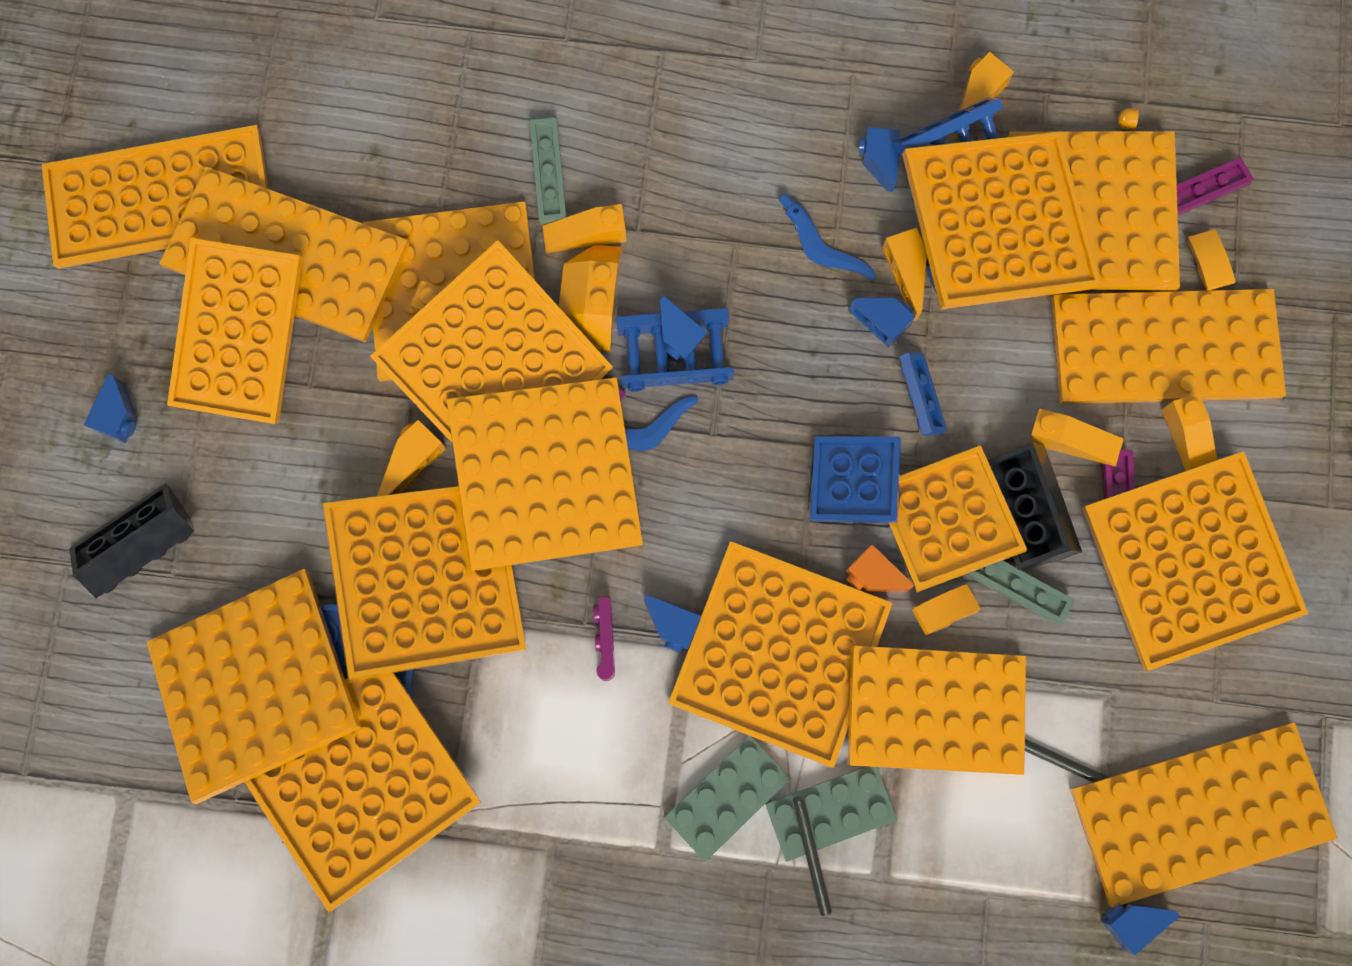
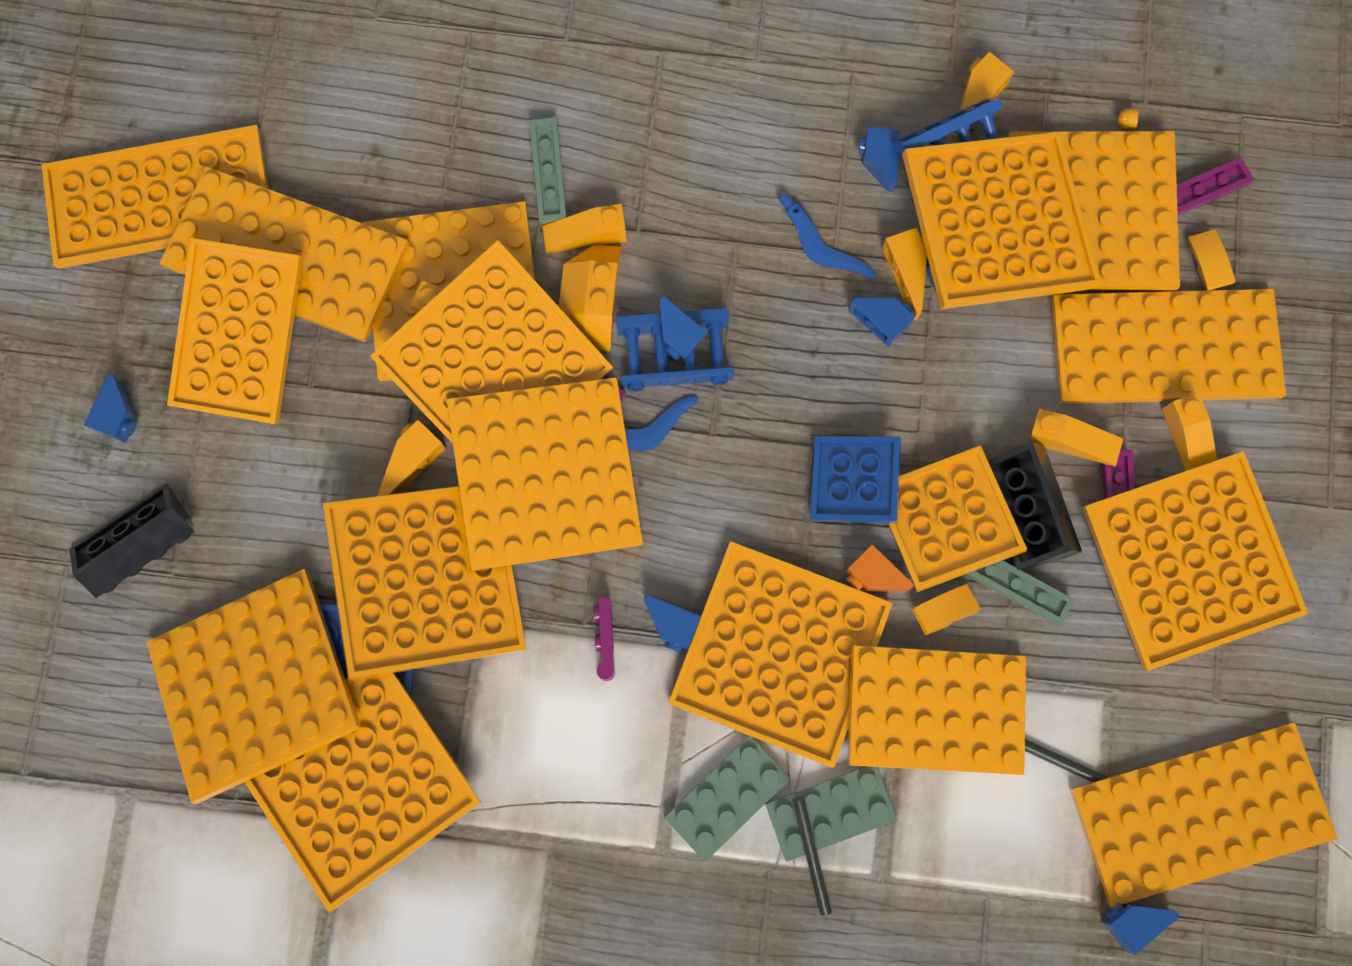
(923, 394): blue plate -> none

